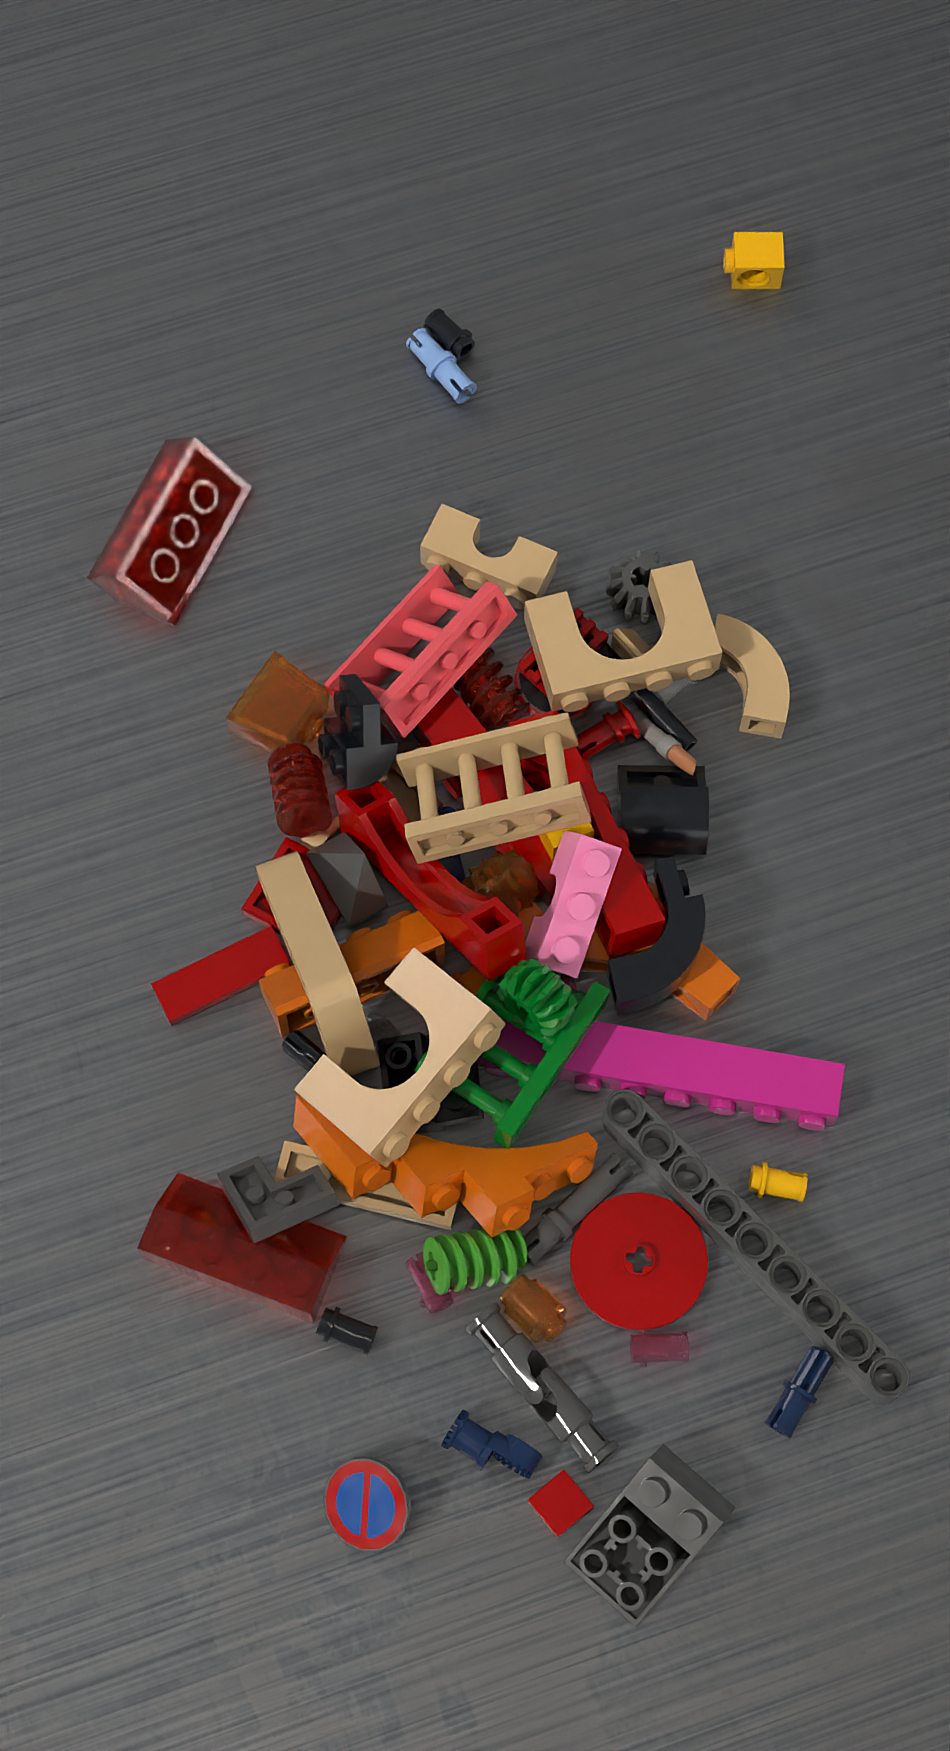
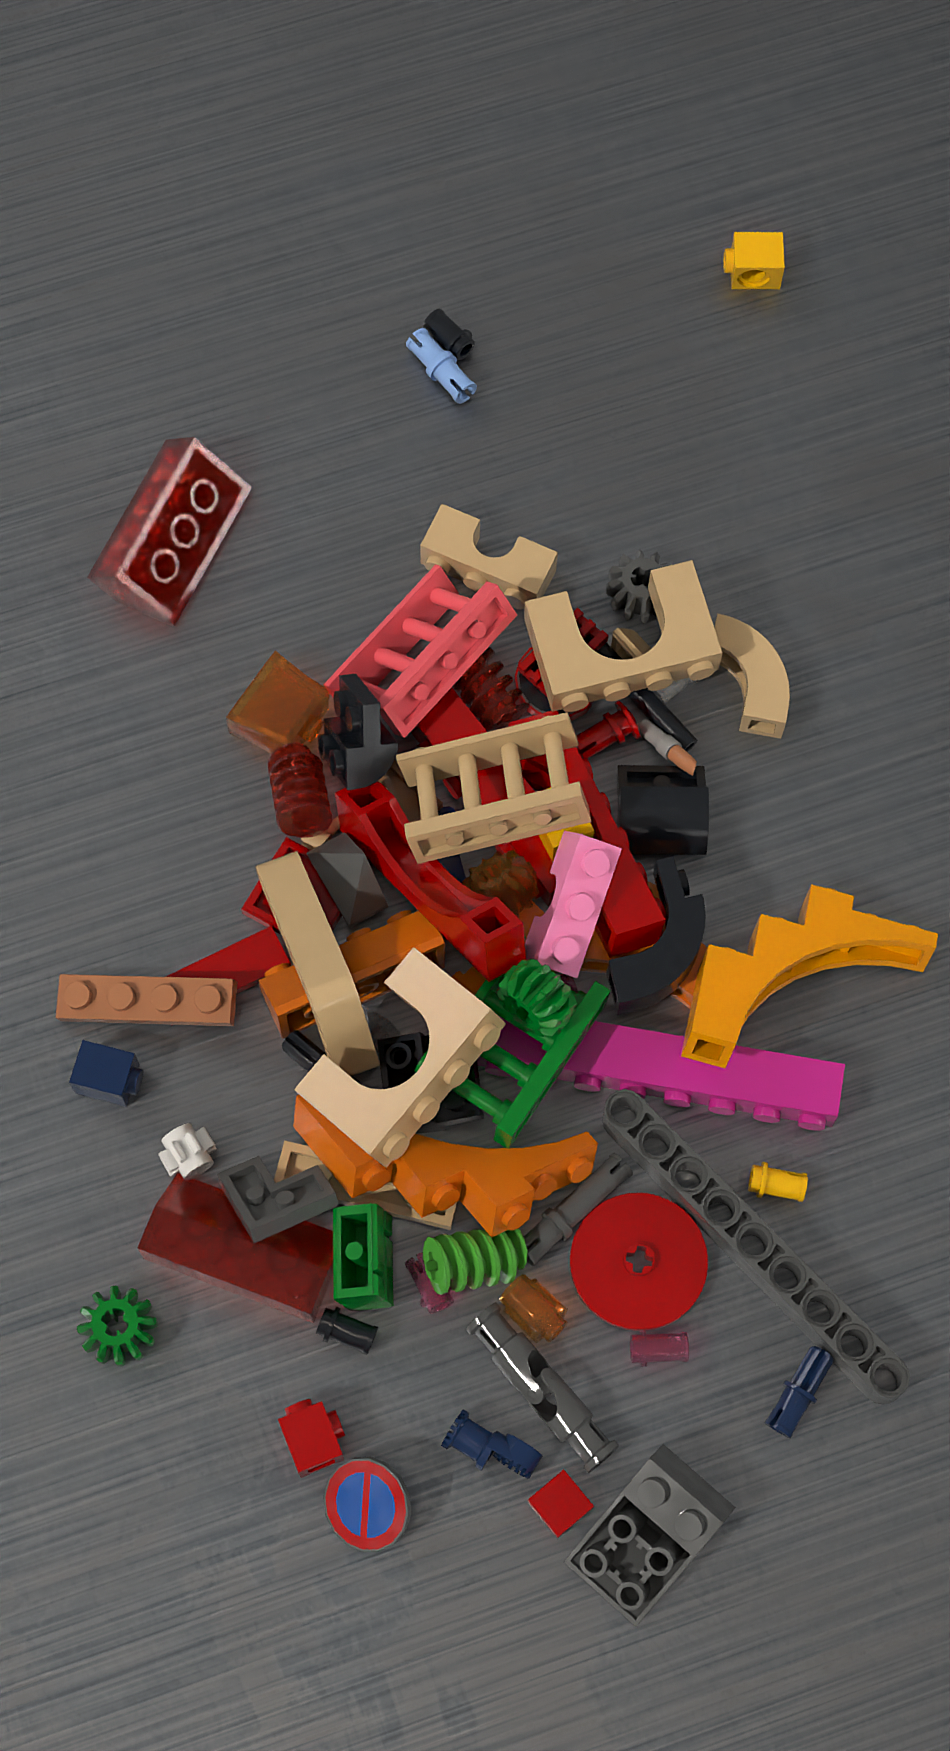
(101, 1335): none -> green gear
(106, 1073): none -> dark blue brick
(146, 1000): none -> nougat plate
(187, 1151): none -> white gear
(312, 1436): none -> red brick
(362, 1257): none -> green brick
(781, 951): none -> light orange arch

